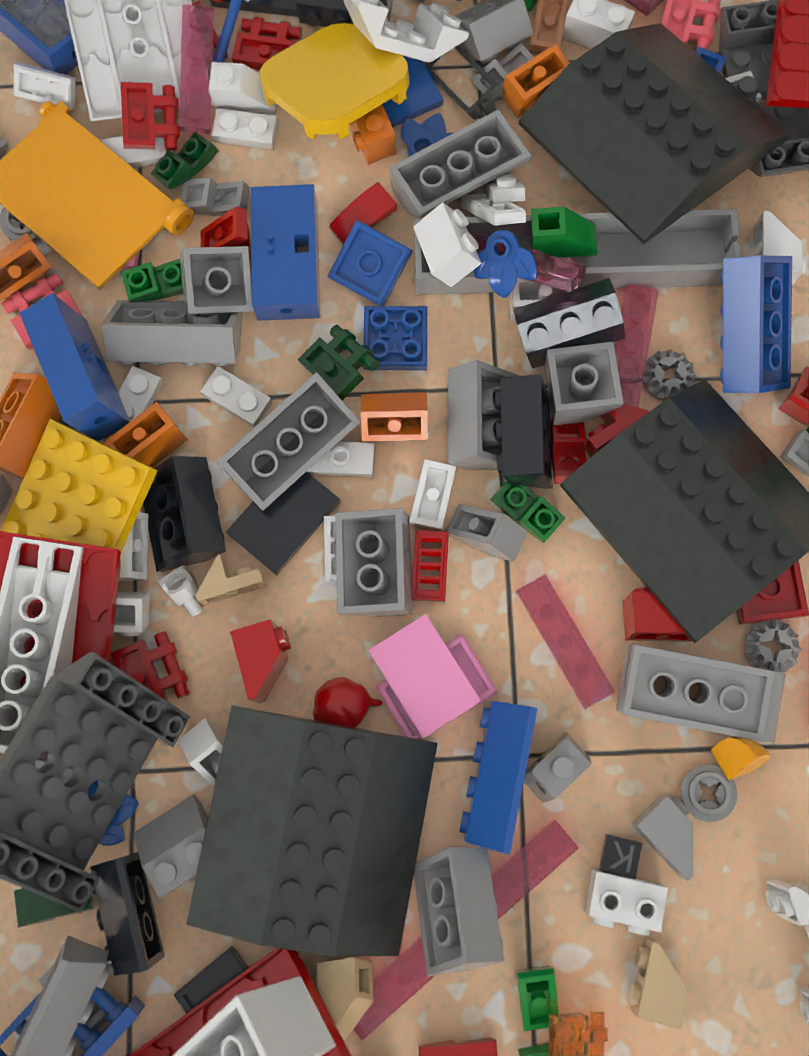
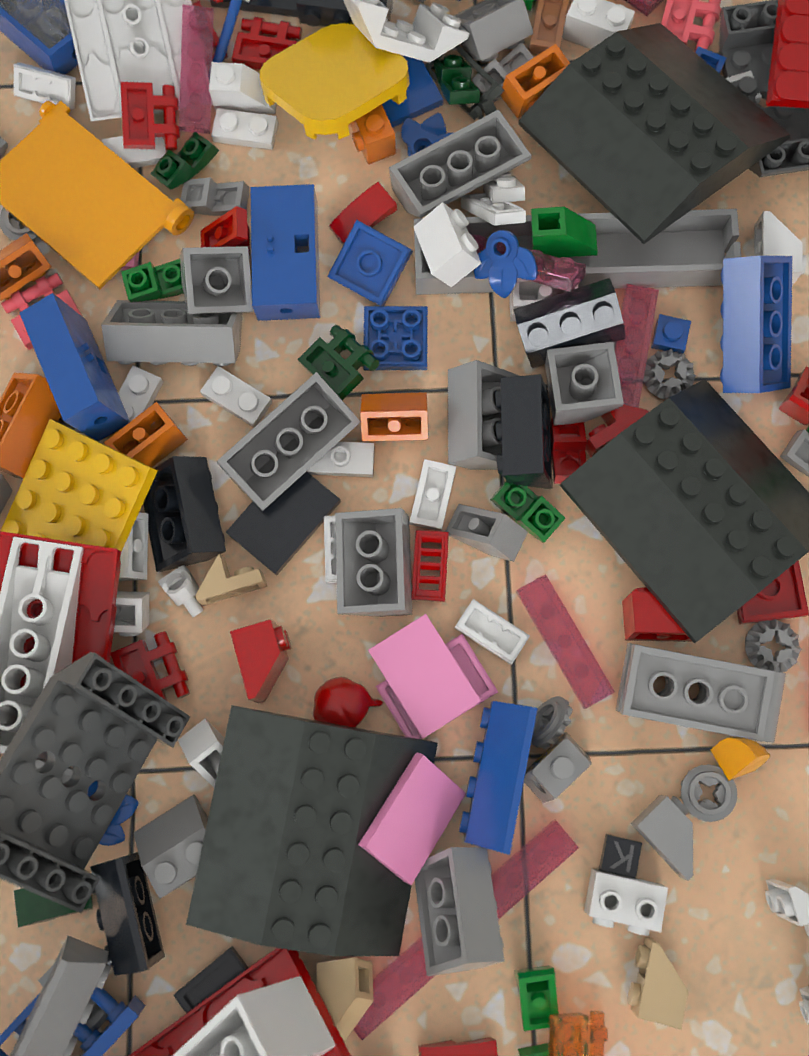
(412, 818): none -> bright pink tile
(455, 80): none -> dark green slope
(492, 632): none -> white plate
(557, 713): none -> light grey gear
(671, 334): none -> blue plate

